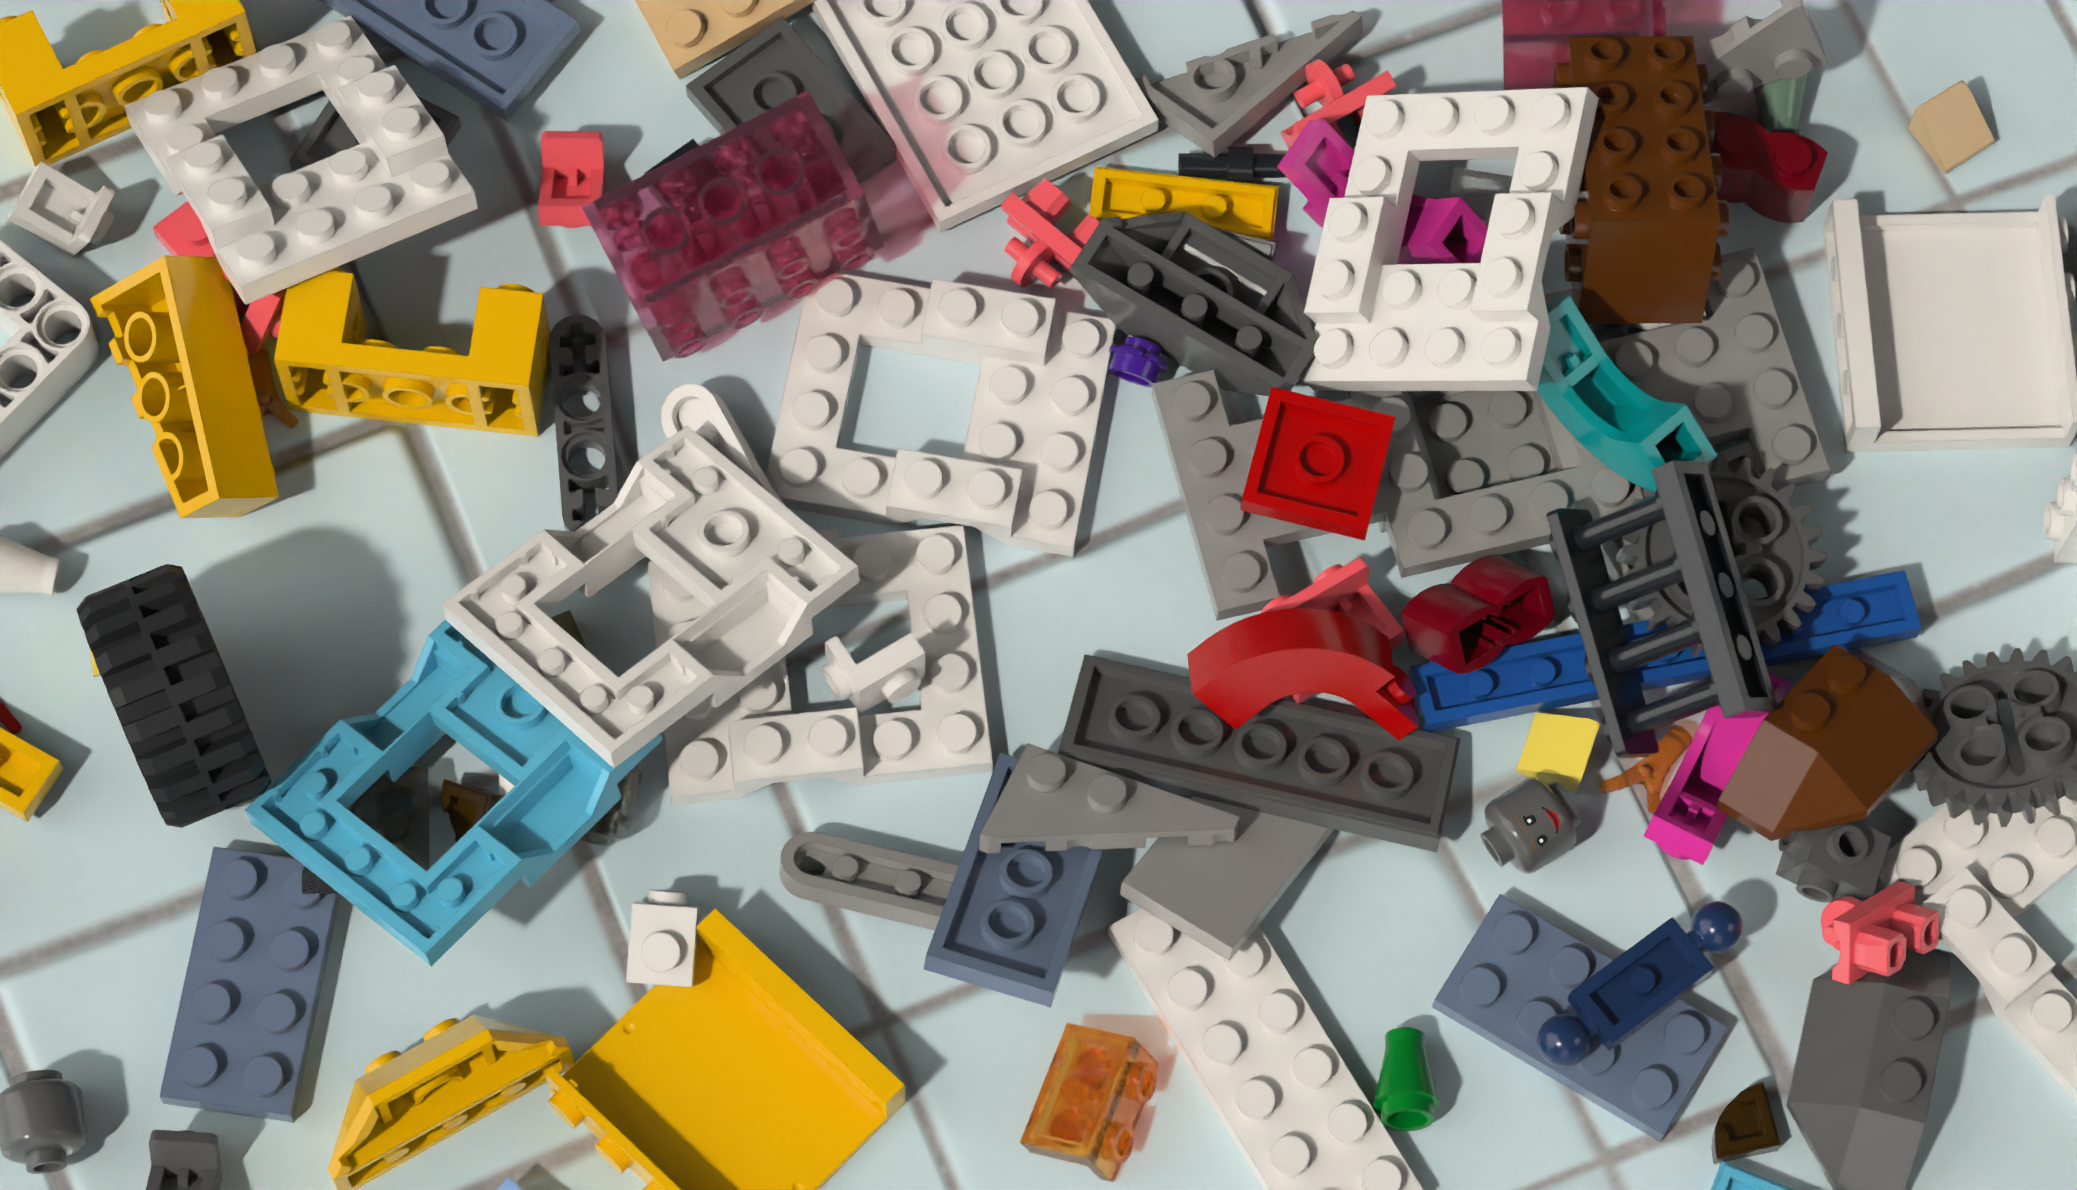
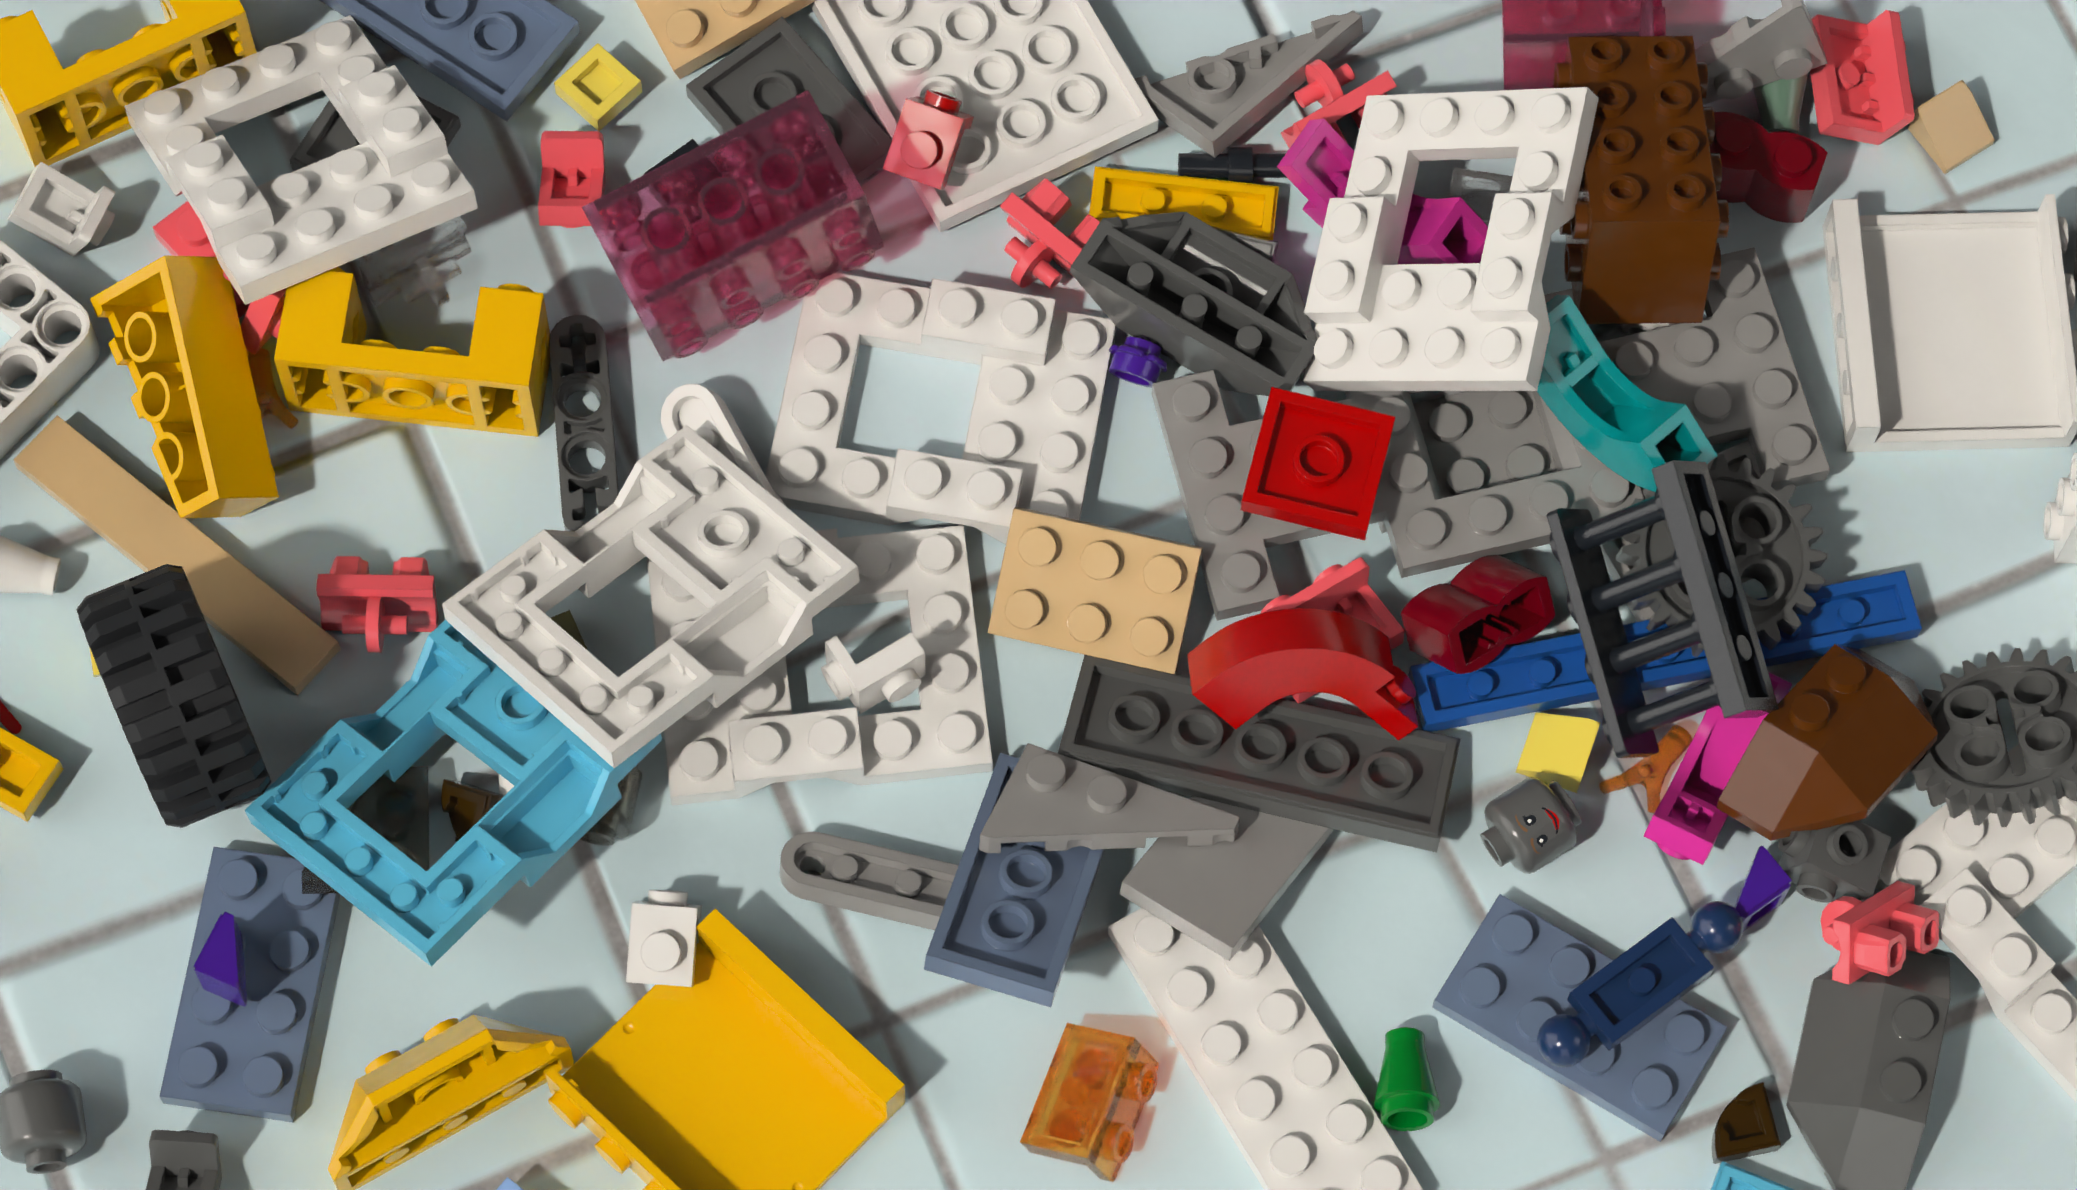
(155, 535): none -> tan tile
(221, 961): none -> dark purple slope
(377, 604): none -> coral hips
(416, 265): none -> clear hips
(598, 87): none -> light yellow plate
(927, 138): none -> bracket
(1095, 590): none -> tan plate
(1762, 888): none -> dark purple slope
(1866, 83): none -> coral bracket

